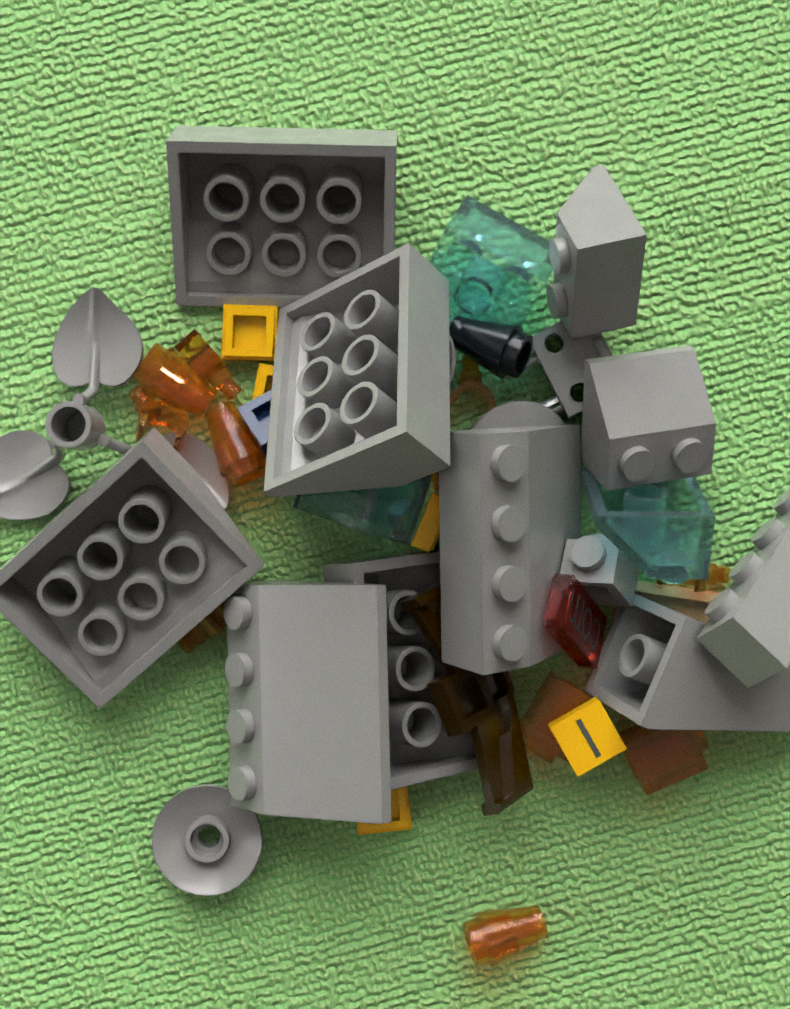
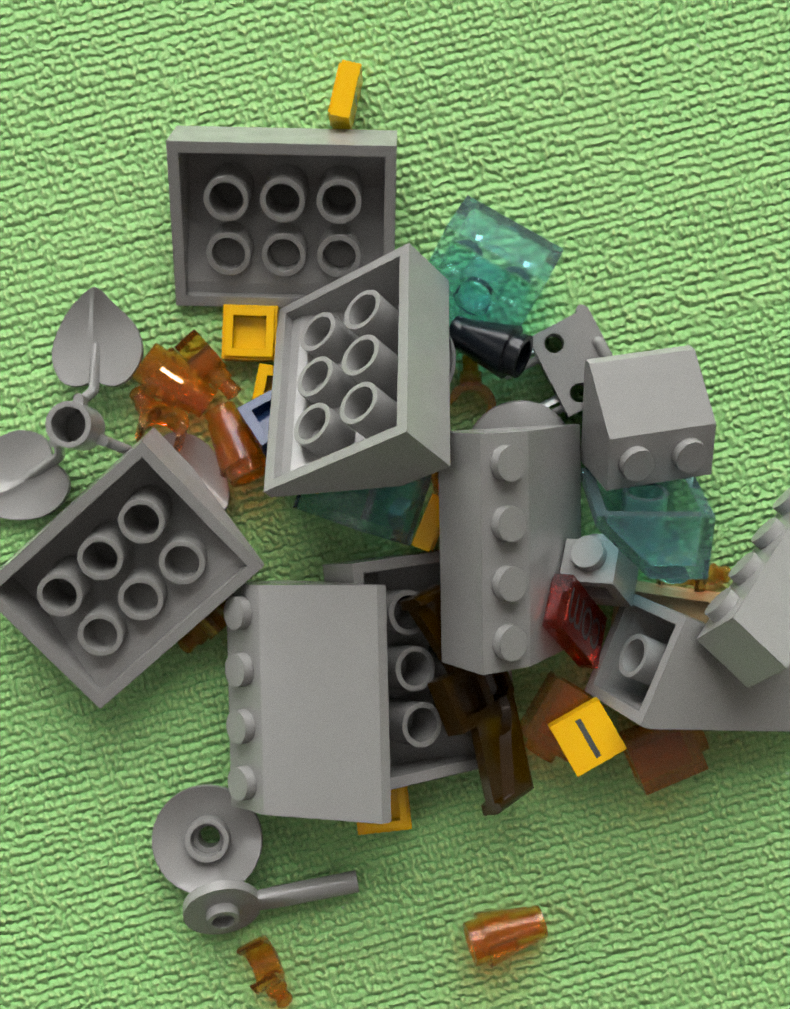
(233, 904): none -> light grey piece
(267, 970): none -> clear orange piece
(345, 95): none -> yellow tile
(596, 259): light grey slope -> none

